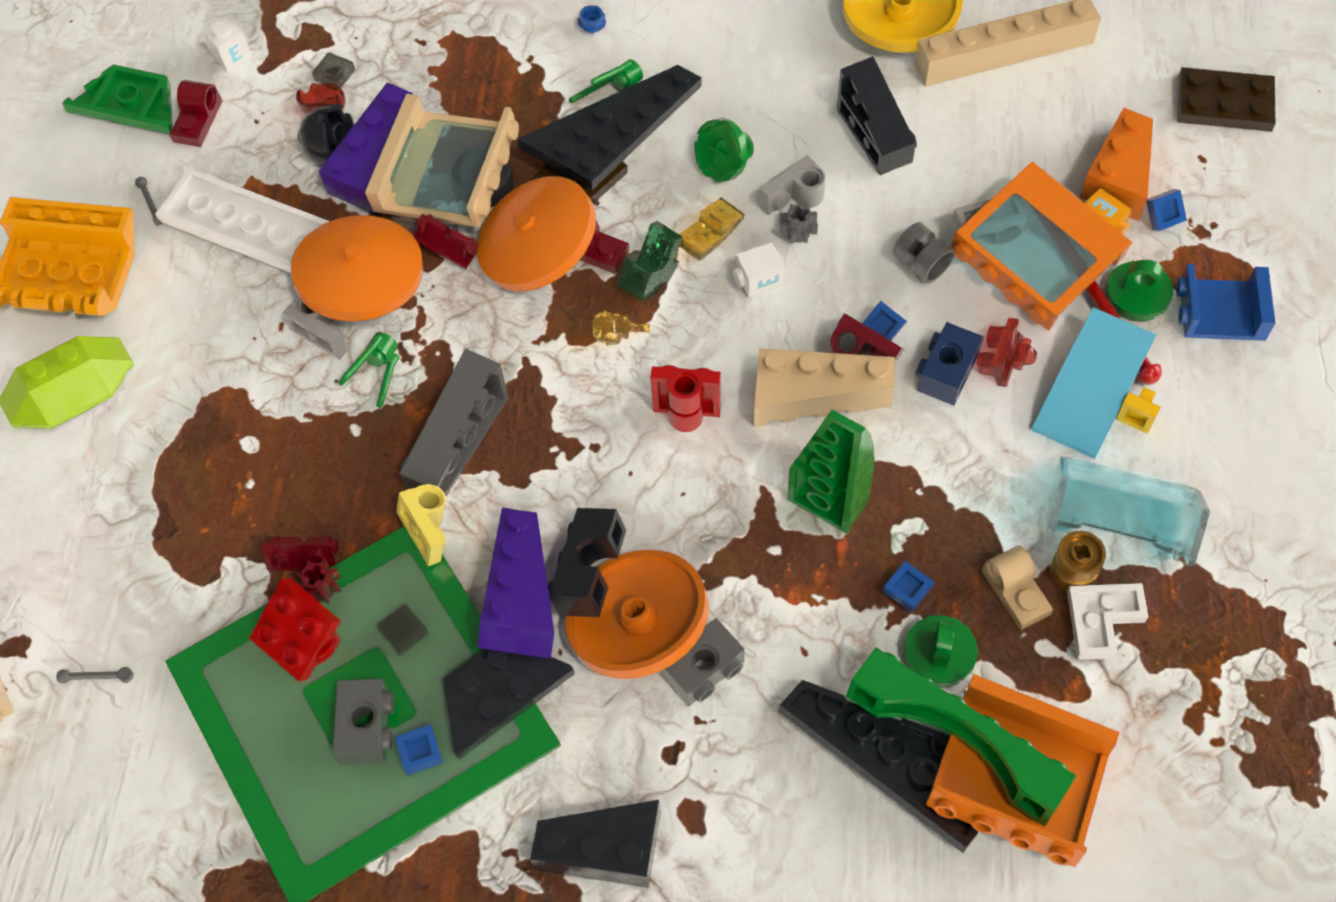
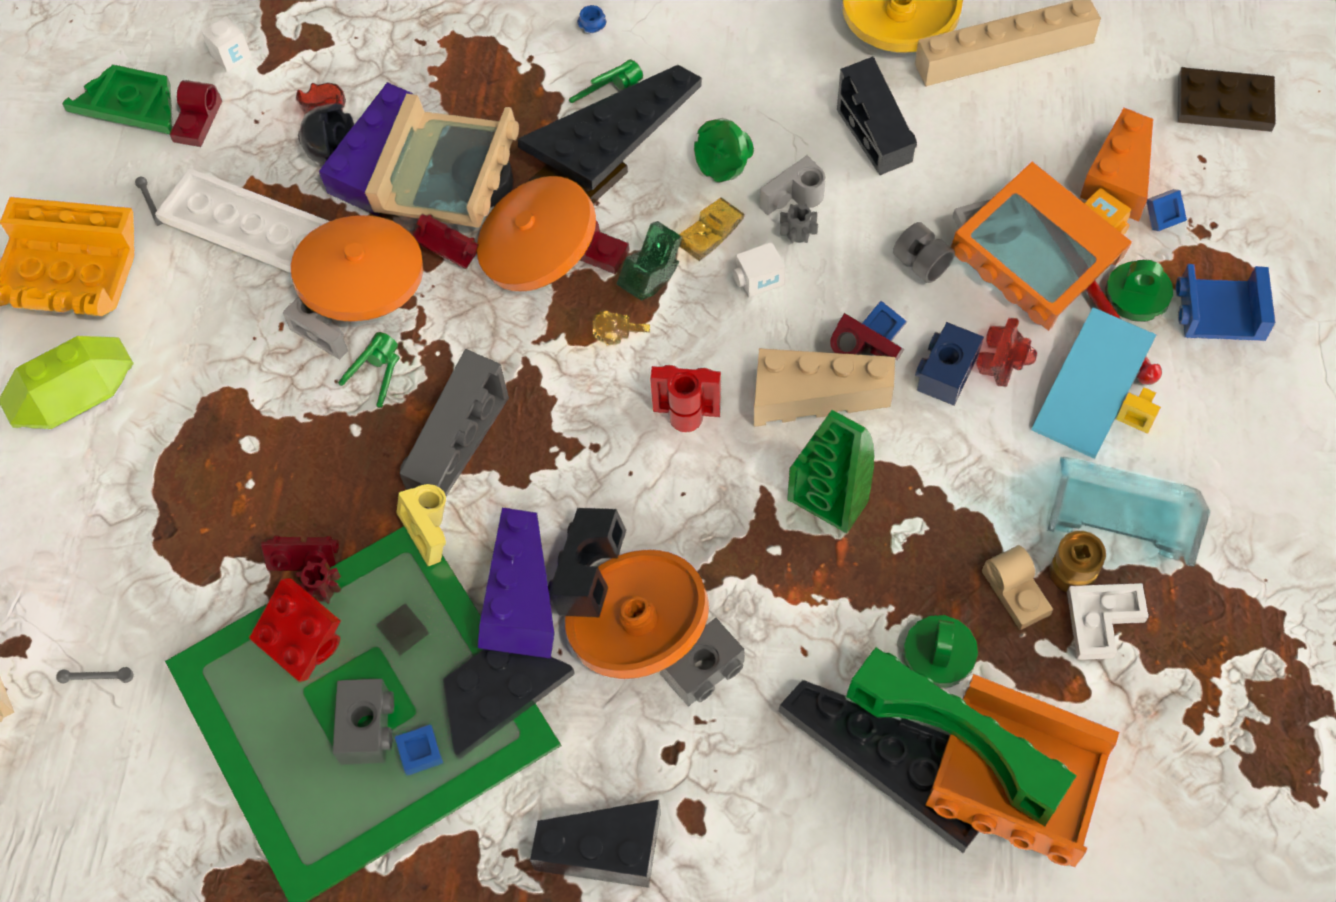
(333, 70): clear smoke plate -> none
(908, 587): blue plate -> none

